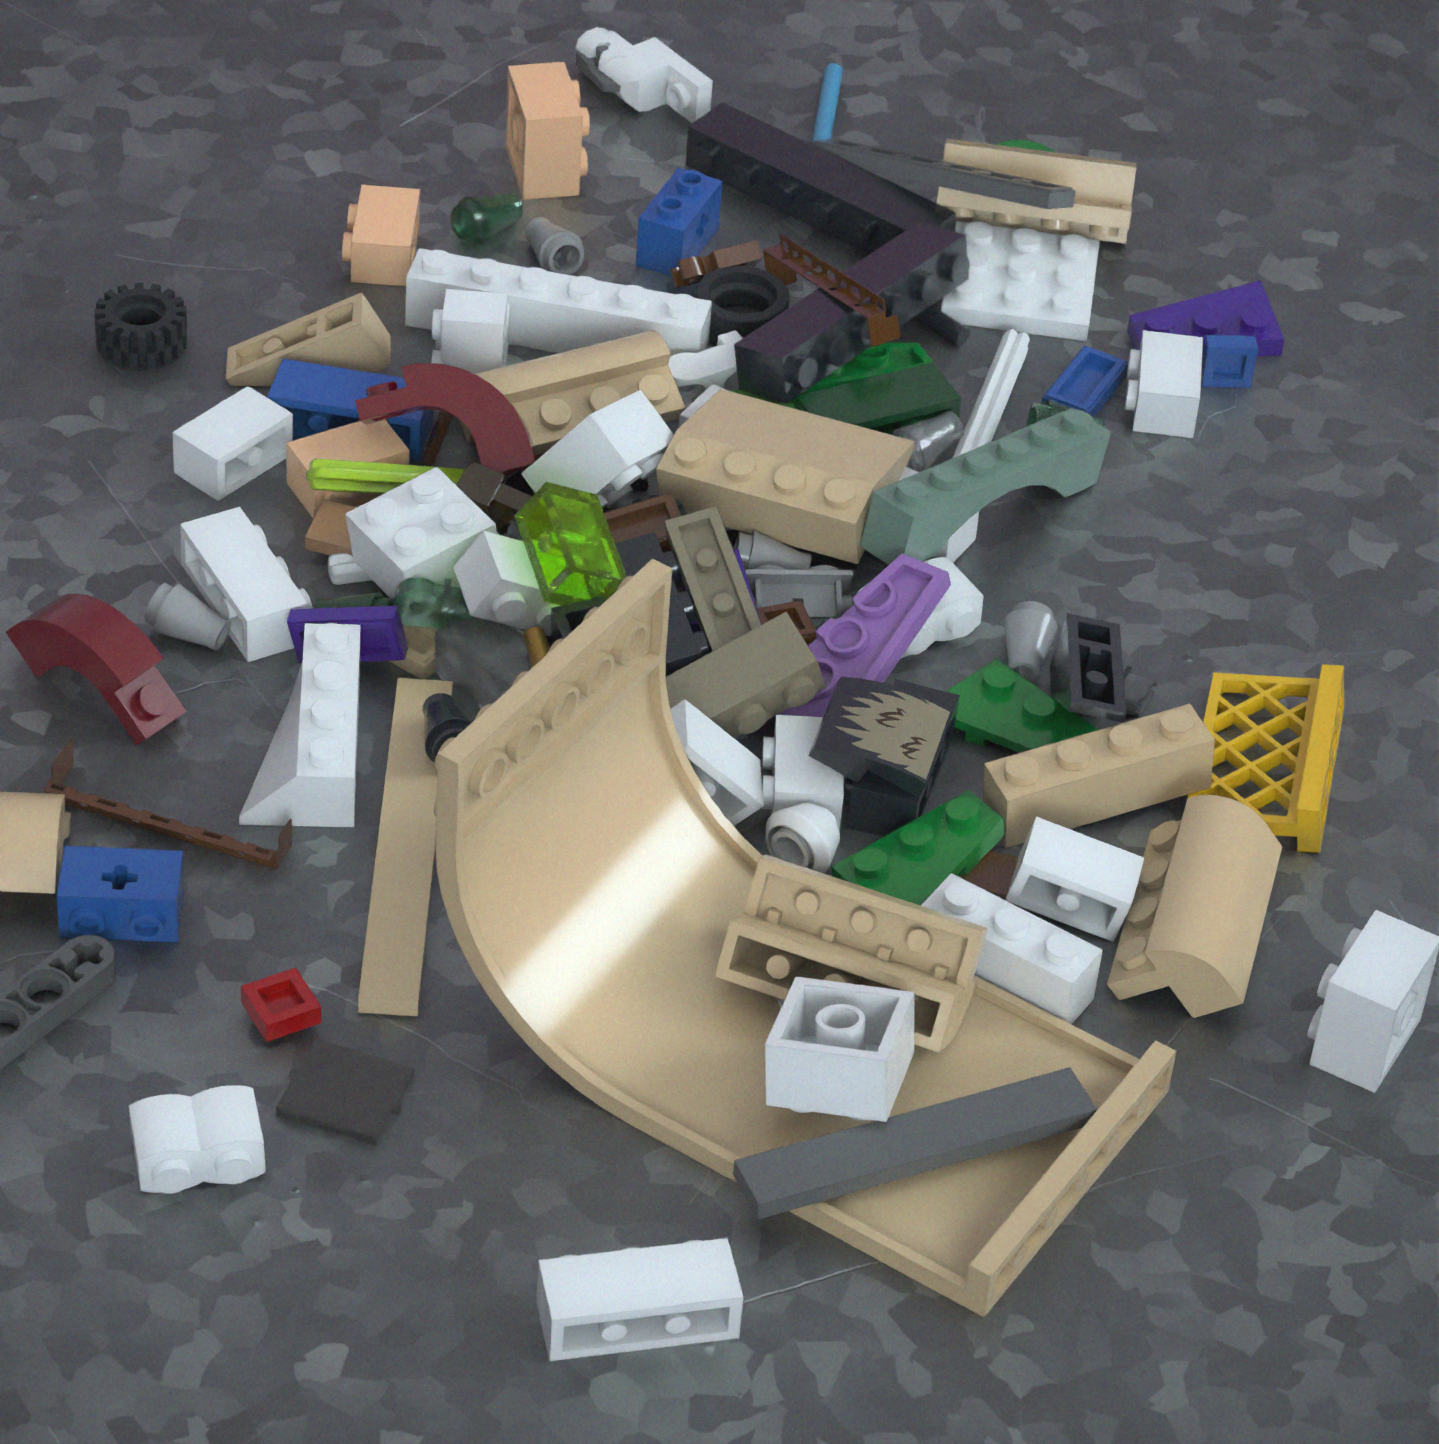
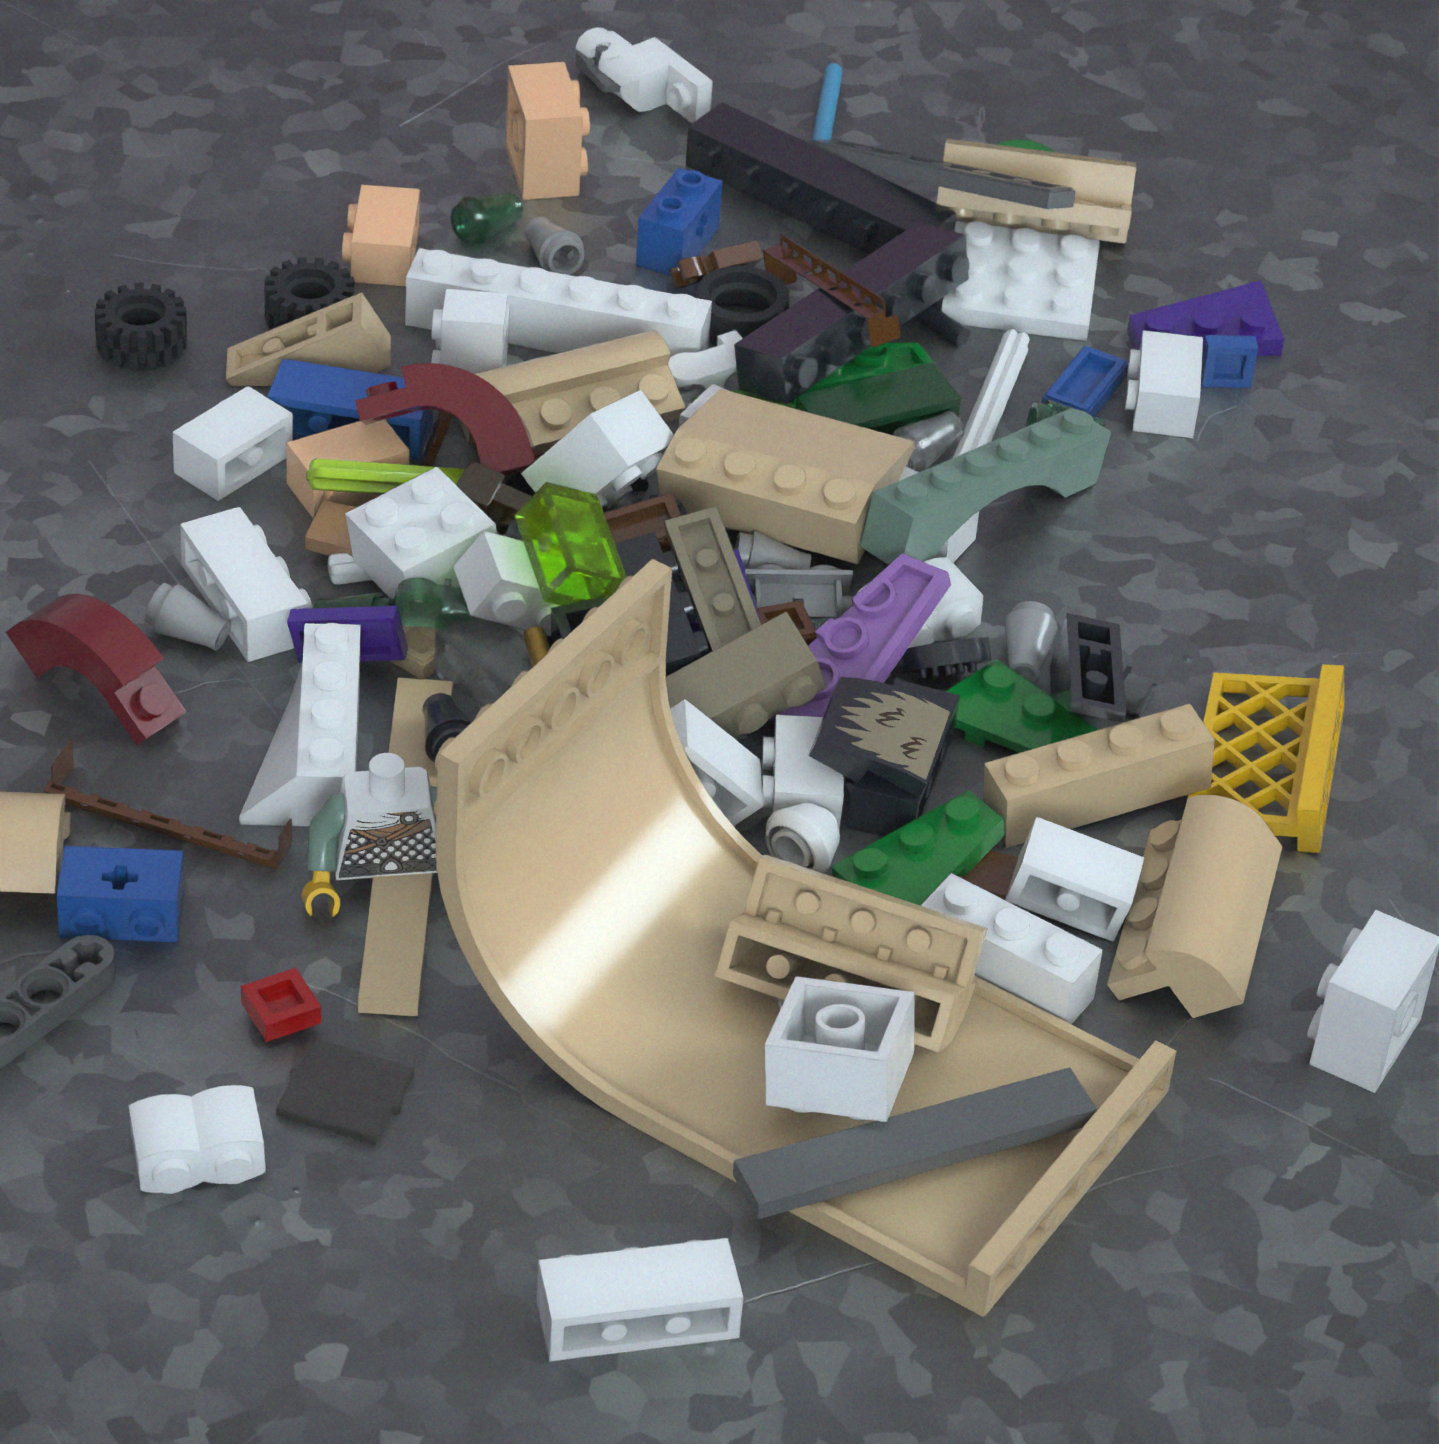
(304, 289): none -> black tyre
(373, 828): none -> torso
(944, 657): none -> black piece

